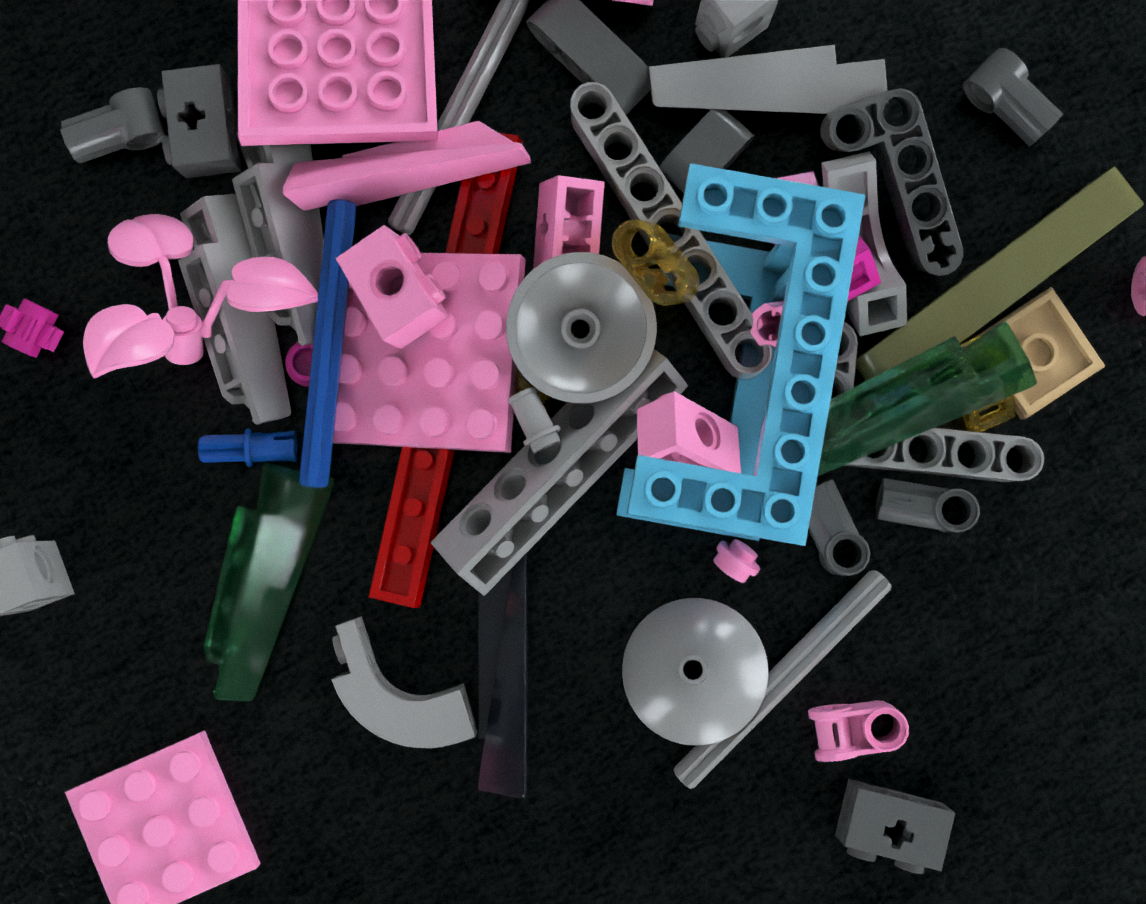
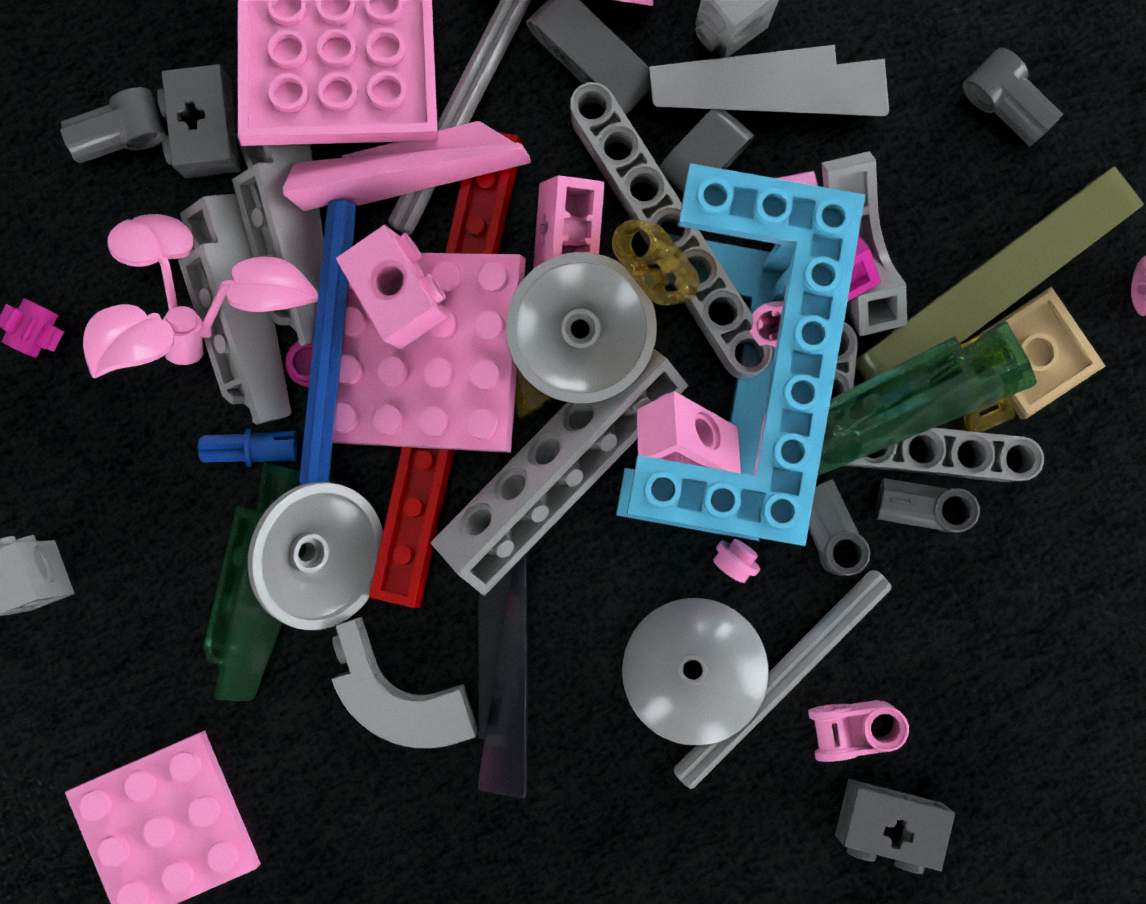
(338, 562): none -> light grey dish
(534, 420): light grey pin -> none
(904, 187): dark grey beam -> none

